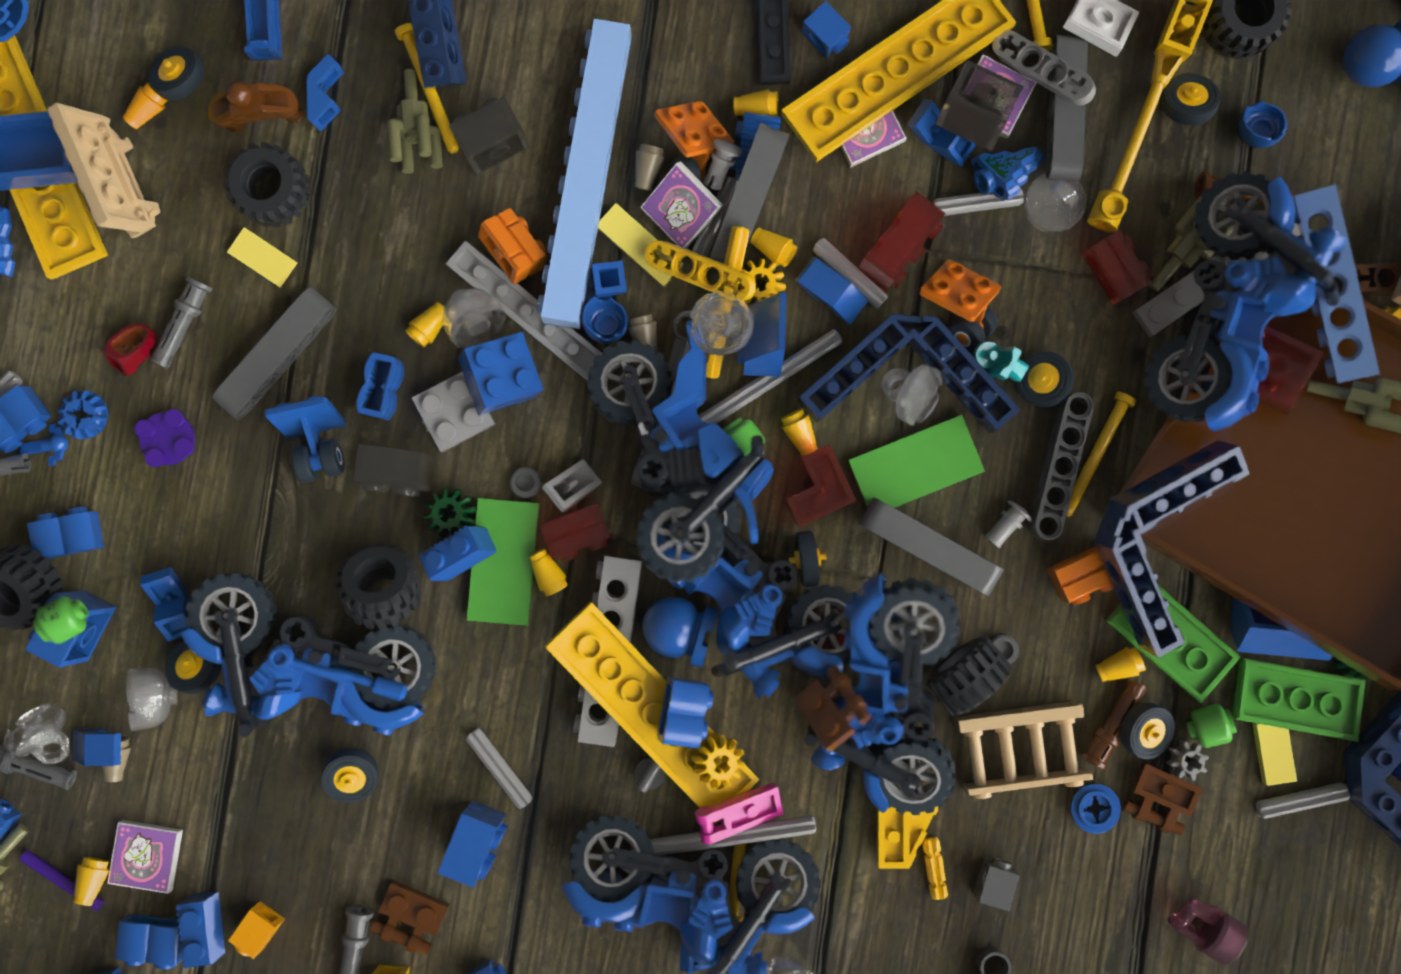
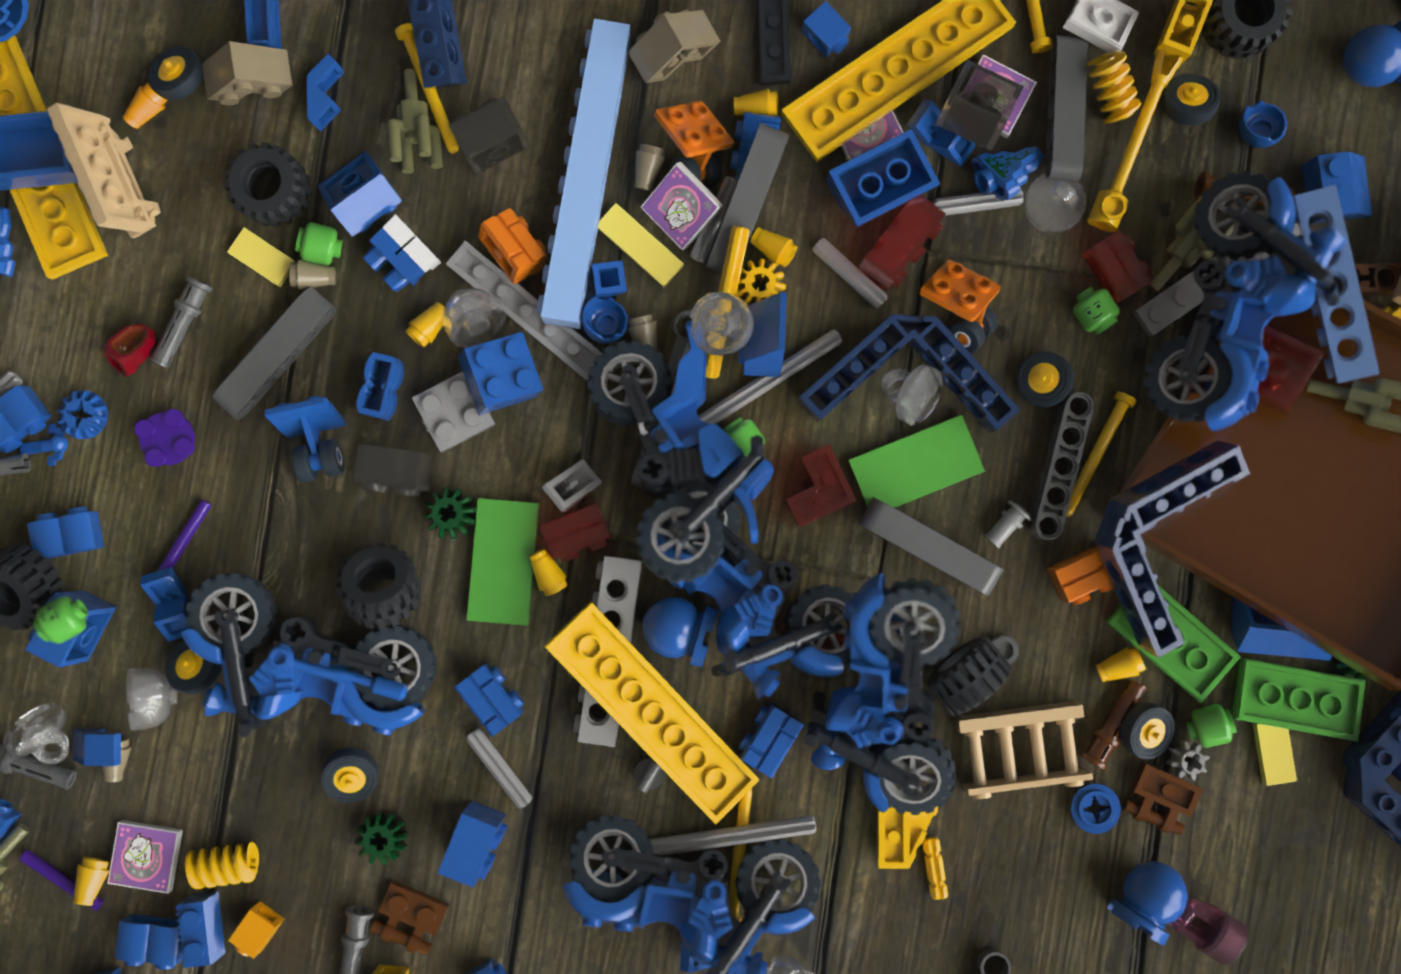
(186, 535): none -> dark purple bar
(222, 868): none -> yellow piece
(246, 69): none -> dark tan brick
(251, 103): reddish brown connector -> none
(309, 274): none -> dark tan cone
(318, 244): none -> bright green head
(359, 194): none -> slope
(375, 846): none -> dark green gear
(403, 250): none -> blue hips
(457, 553): blue brick -> none
(491, 698): none -> blue brick
(525, 482): dark grey tile -> none
(671, 42): none -> dark tan brick
(684, 712): blue brick -> none
(699, 271): yellow beam -> none
(722, 160): light grey pin -> none
(726, 752): yellow gear -> none
(739, 813): dark pink plate -> none
(770, 739): none -> blue brick
(800, 431): yellow cone -> none
(807, 558): black wheel -> none
(825, 715): reddish brown plate -> none
(831, 289): blue slope -> none
(882, 178): none -> blue slope
(996, 883): dark grey brick -> none
(1000, 361): teal hips -> none
(1046, 63): light grey beam -> none
(1096, 310): none -> bright green head
(1116, 86): none -> yellow piece
(1152, 898): none -> blue tile
(1302, 800): light grey axle -> none
(1350, 177): none -> blue slope

